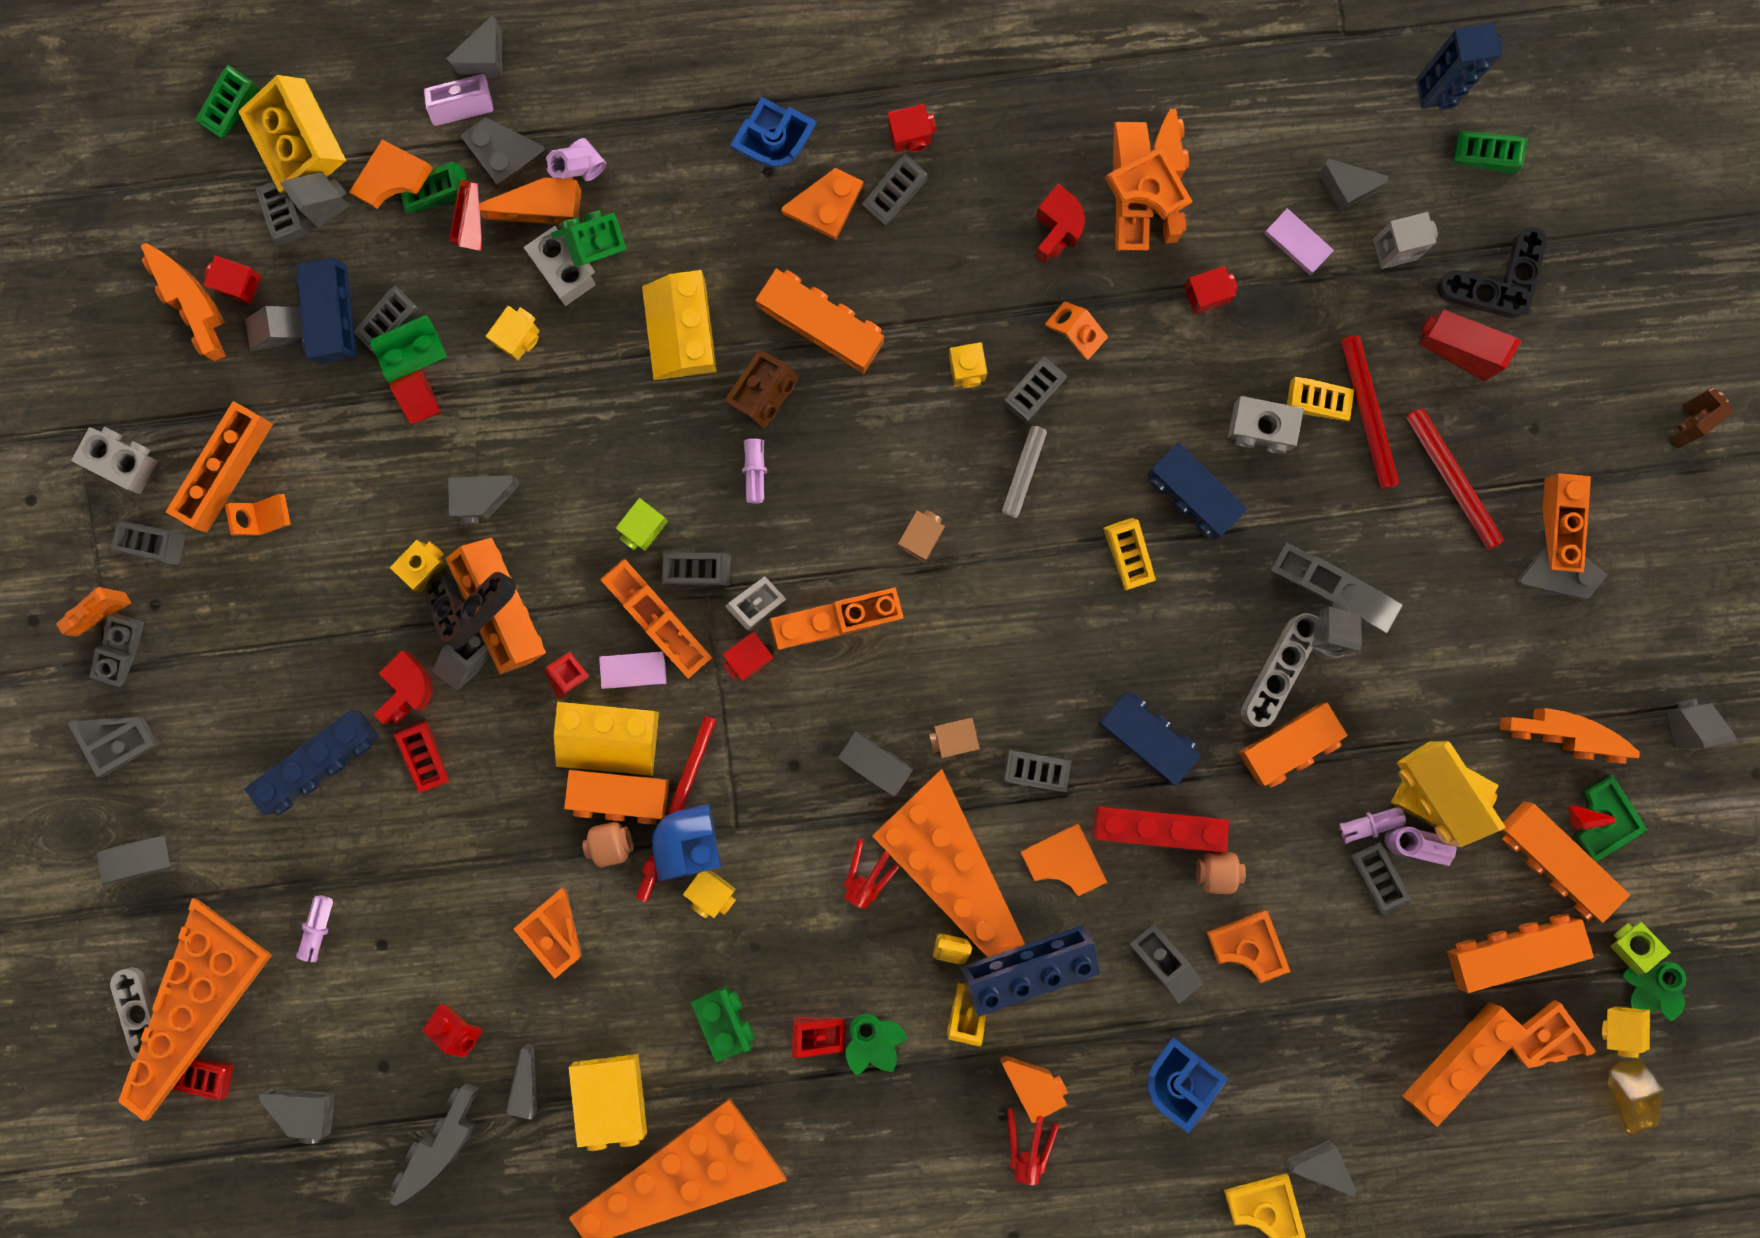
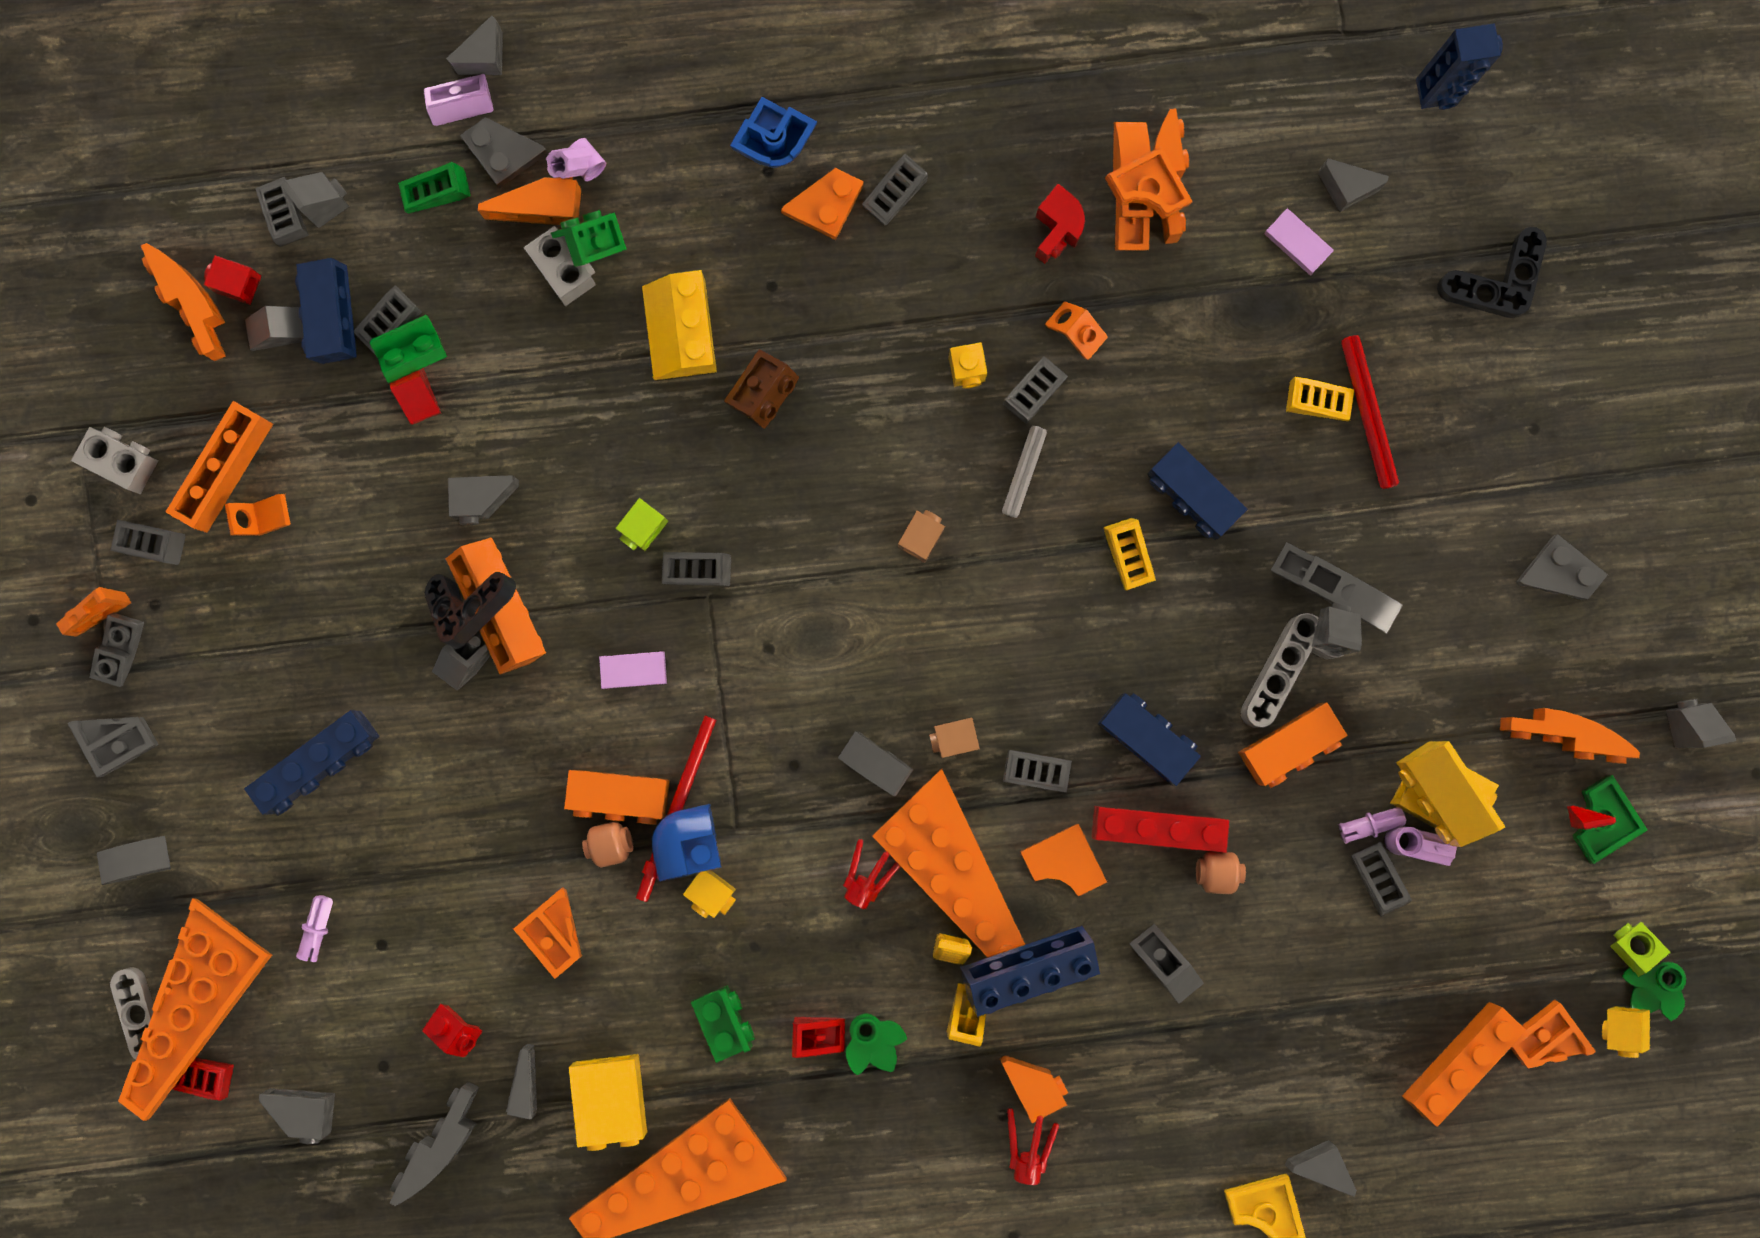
(217, 95): green slope -> none
(290, 131): yellow slope -> none
(389, 173): orange tile -> none
(410, 760): red slope -> none
(412, 685): red brick -> none
(419, 564): yellow brick -> none
(466, 219): slope -> none
(514, 332): yellow brick -> none
(565, 675): red slope -> none
(605, 738): yellow slope -> none
(656, 618): orange slope -> none
(747, 657): red brick -> none
(754, 470): lavender axle -> none
(756, 604): light grey slope -> none
(819, 320): orange brick -> none
(836, 619): orange slope -> none
(911, 128): red brick -> none
(1183, 1085): blue brick -> none
(1210, 290): red brick -> none
(1250, 943): orange tile -> none
(1284, 421): light grey brick -> none
(1405, 240): light grey brick -> none
(1455, 478): red axle -> none
(1468, 344): red slope -> none
(1500, 164): green slope -> none
(1520, 953): orange brick -> none
(1562, 861): orange brick -> none
(1566, 520): orange slope -> none
(1635, 1096): clear yellow slope -> none
(1705, 413): reddish brown bracket -> none

